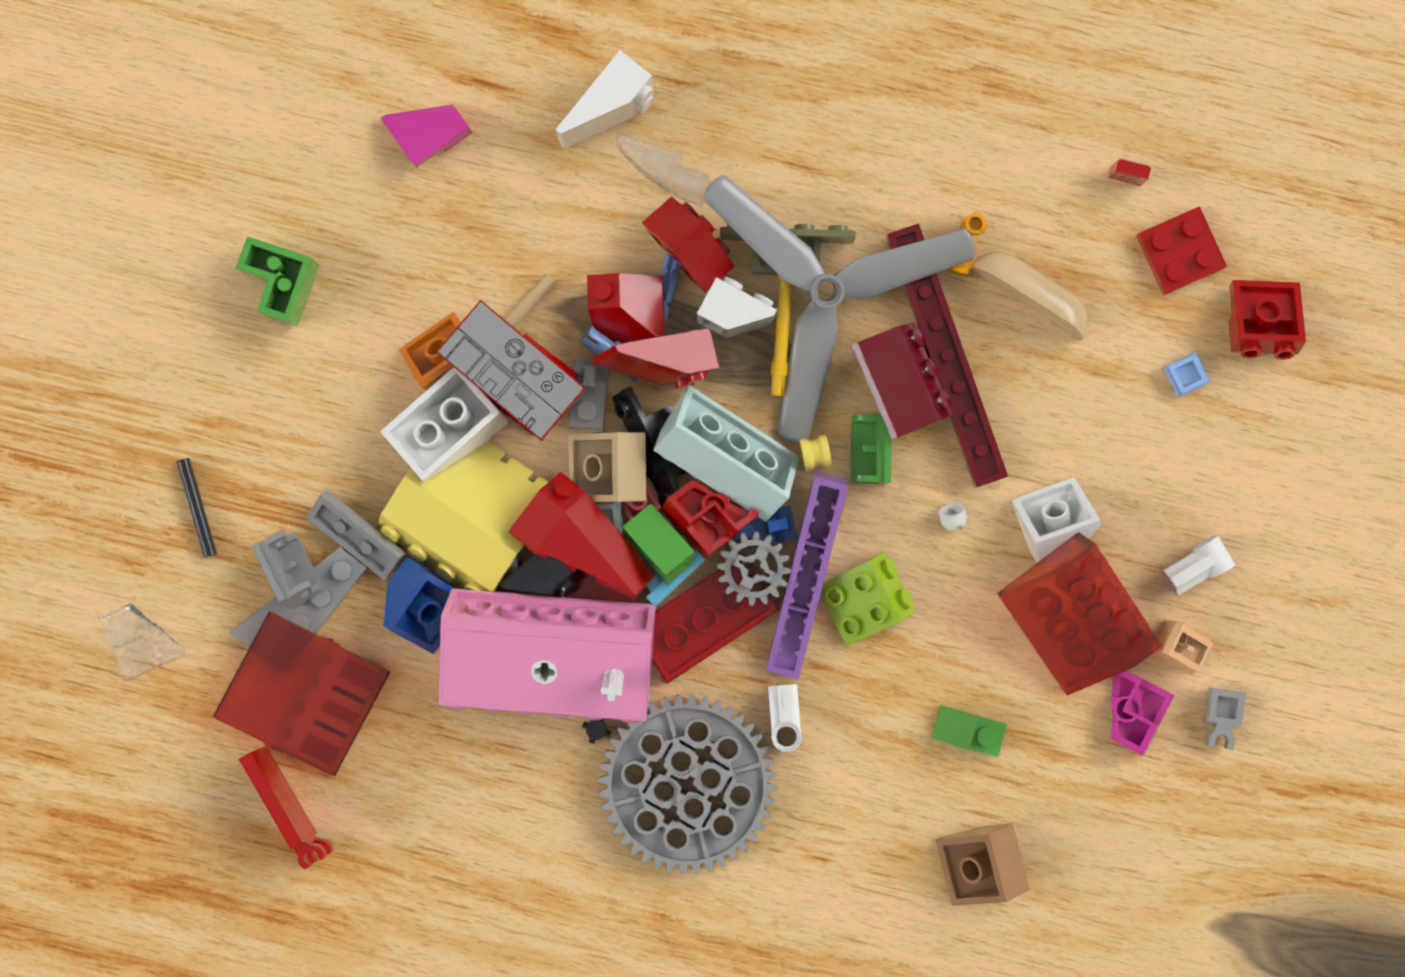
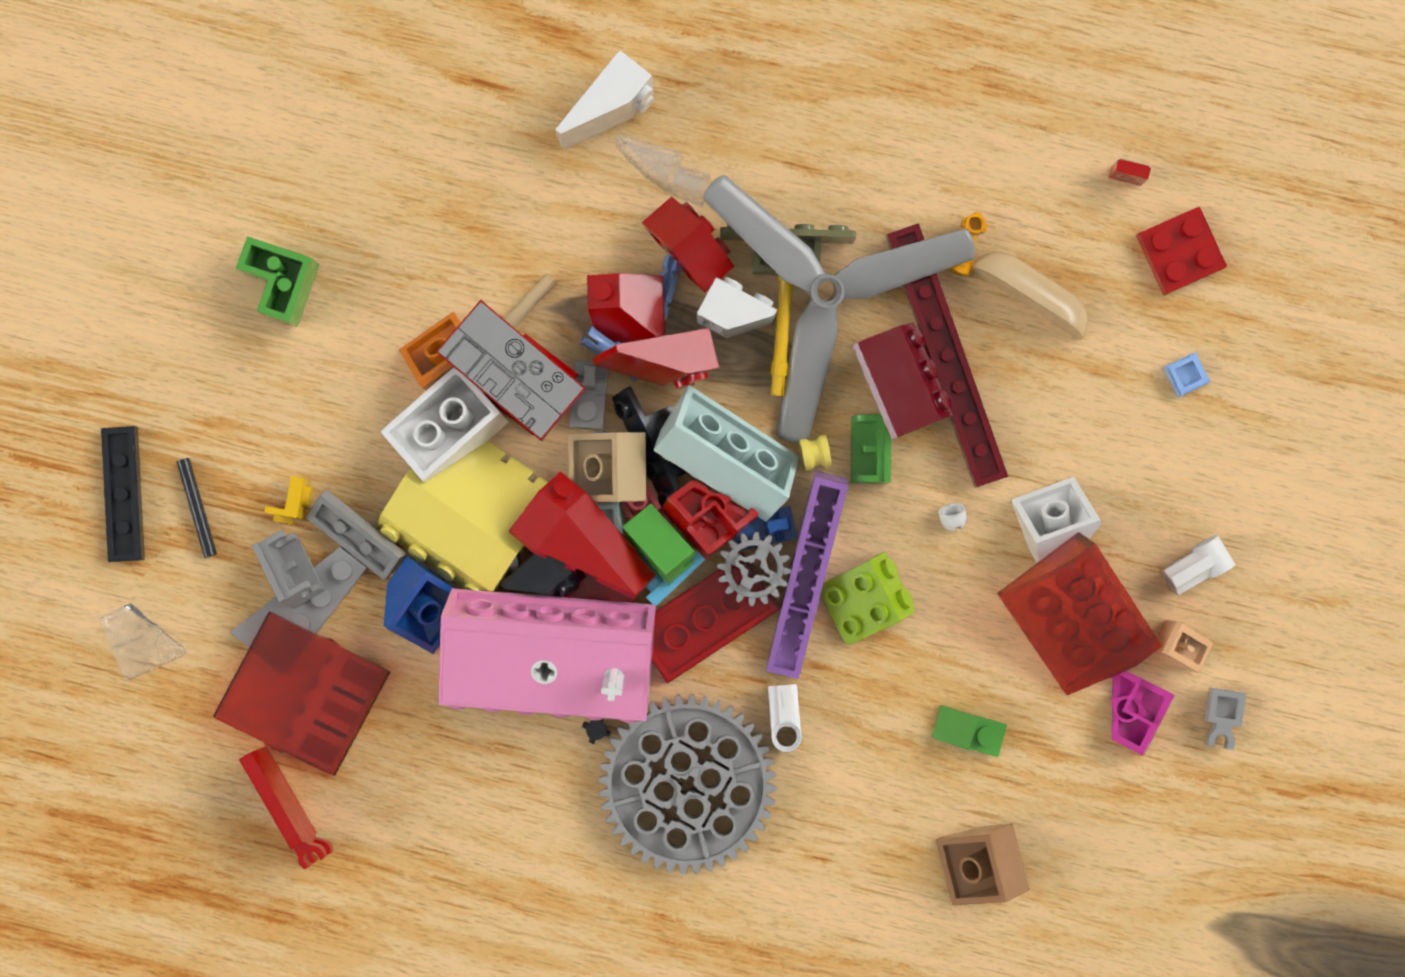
(122, 494): none -> black tile
(299, 496): none -> yellow bracket
(427, 131): dark pink slope -> none
(1266, 318): red plate -> none

